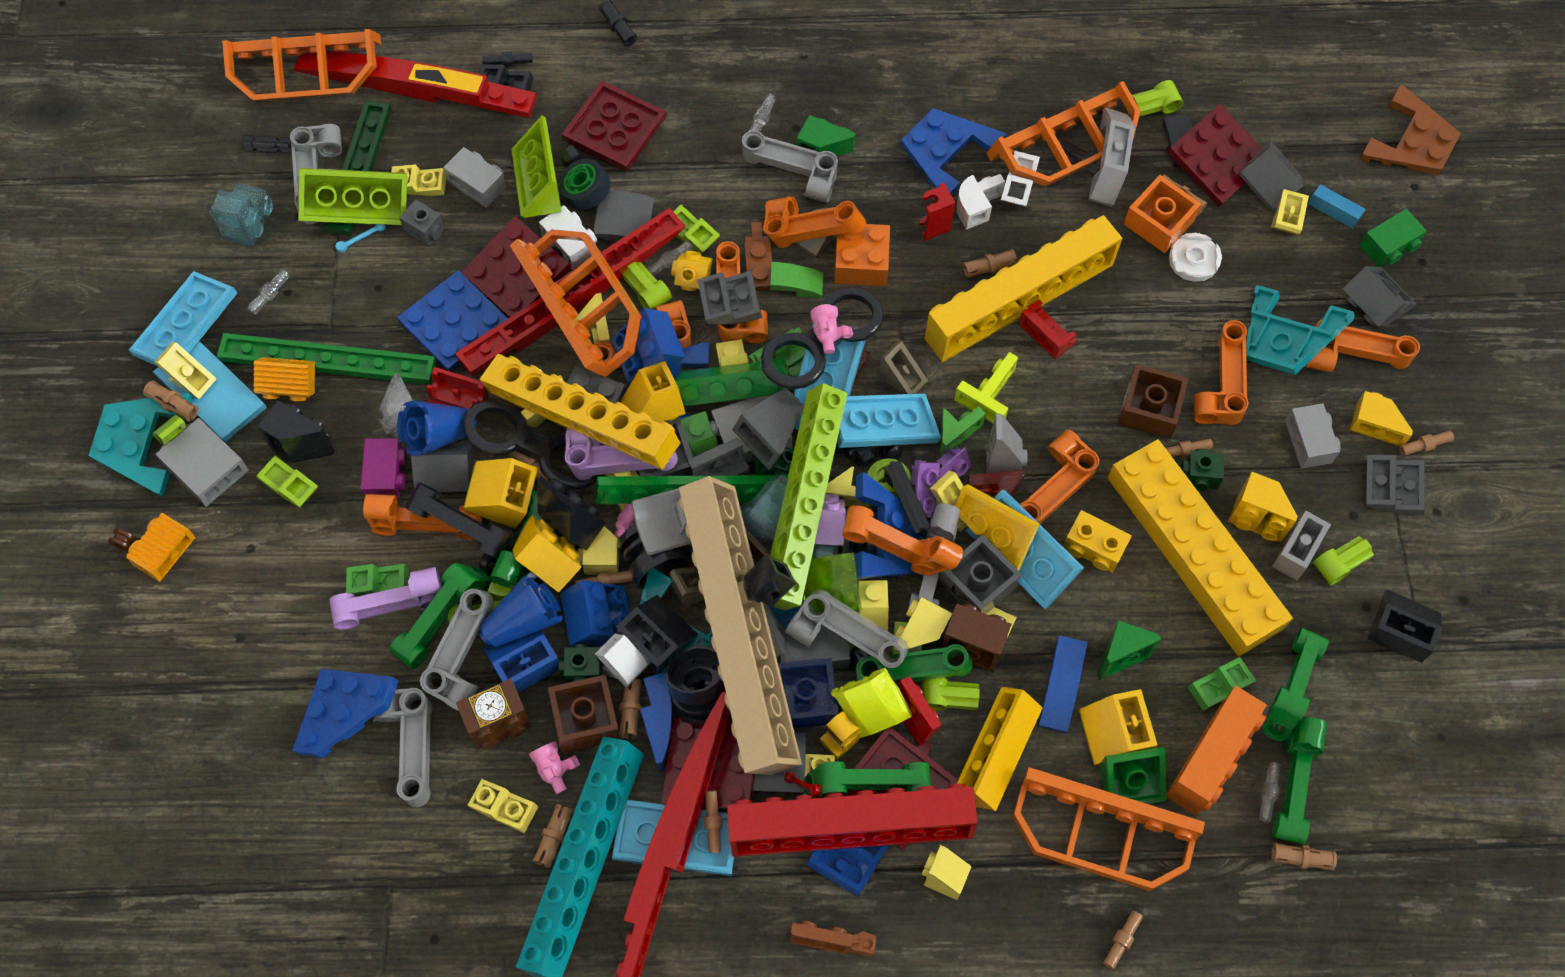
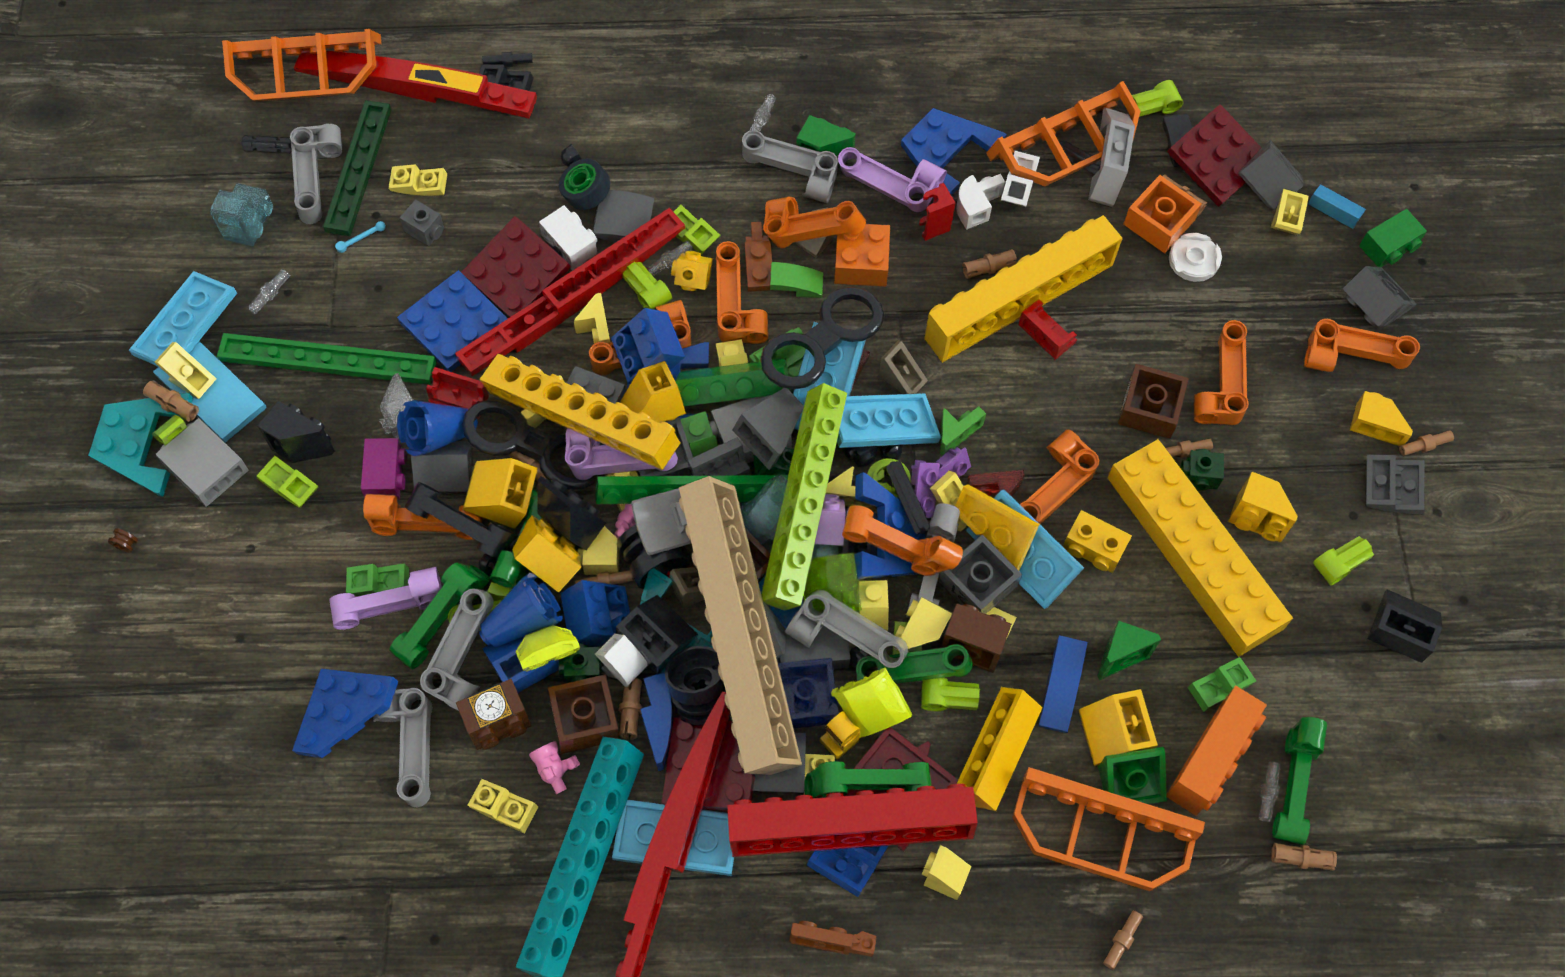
(160, 546): light orange brick -> none
(284, 377): light orange brick -> none
(351, 196): lime slope -> none
(475, 176): light grey brick -> none
(536, 172): lime slope -> none
(546, 645): none -> neon yellow slope
(553, 836): medium nougat pin -> none
(564, 313): orange plate -> none
(614, 125): dark red plate -> none
(617, 23): black pin -> none
(712, 821): medium nougat bar -> none
(729, 299): dark grey slope -> none
(769, 580): black brick -> none
(815, 789): red hinge -> none
(826, 327): bright pink piece -> none
(891, 183): none -> lavender piece
(924, 719): red plate -> none
(988, 390): neon yellow bracket -> none
(1004, 448): light grey slope -> none
(1288, 343): teal wing -> none
(1290, 701): green piece -> none
(1301, 545): light grey brick -> none
(1312, 435): light grey brick -> none
(1424, 143): dark orange wing -> none

